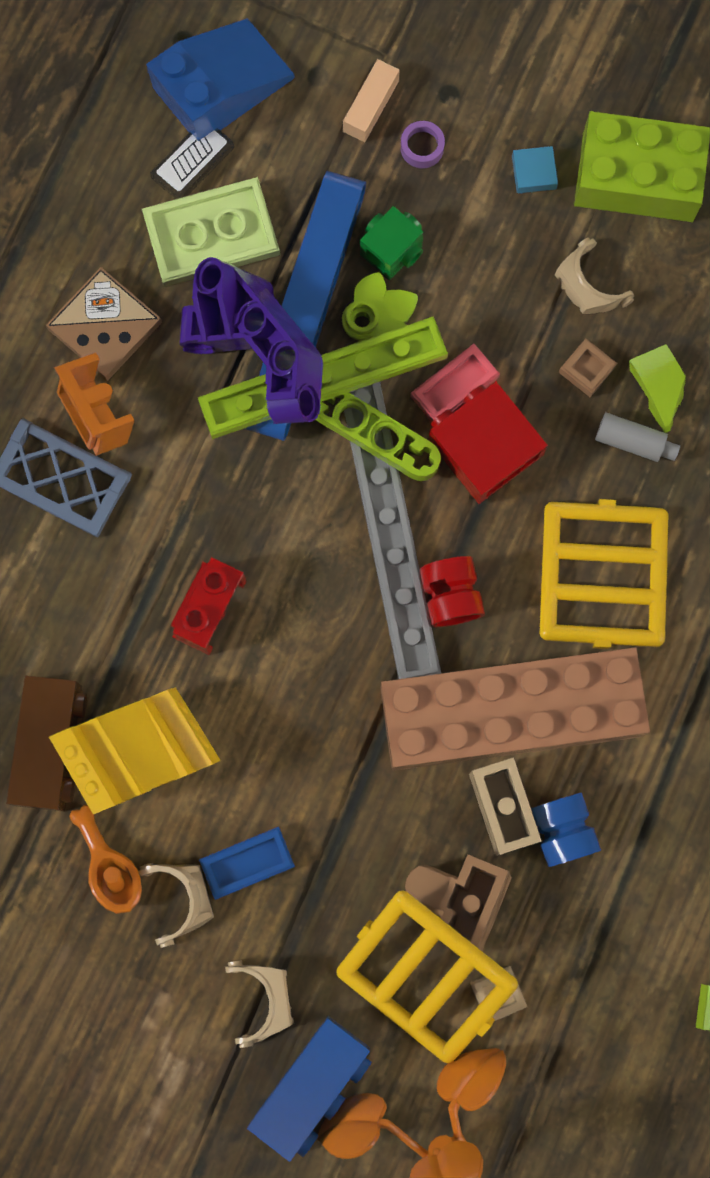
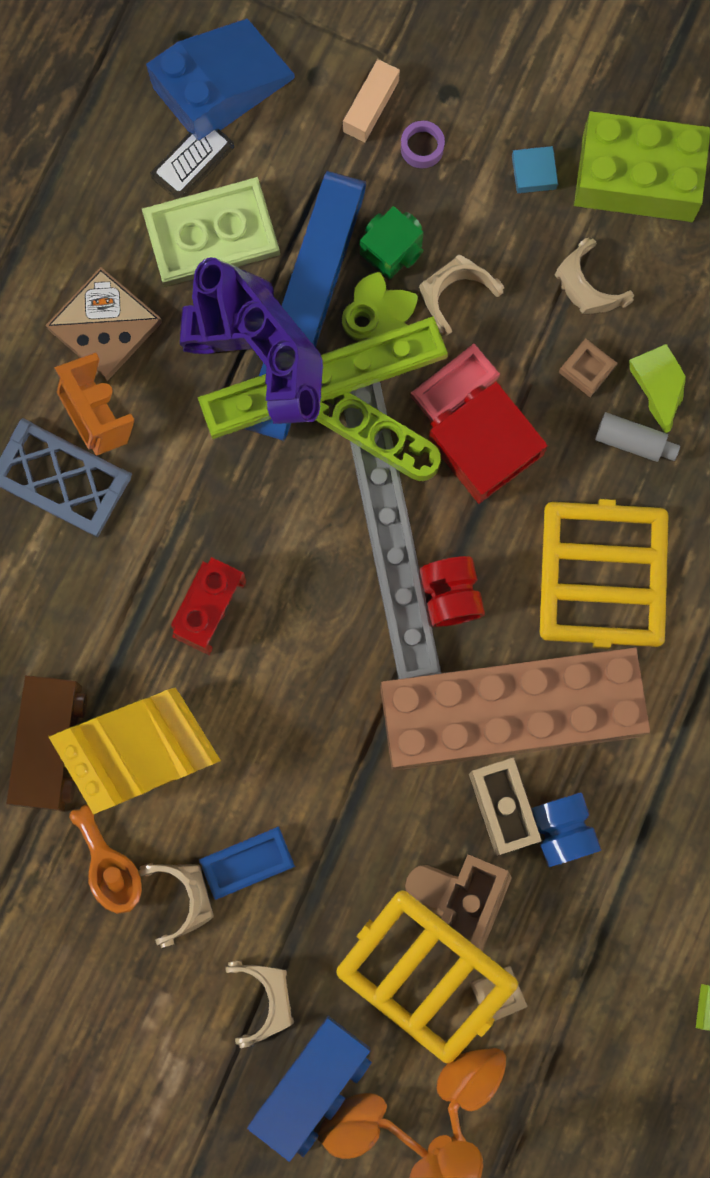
(457, 269): none -> tan helmet

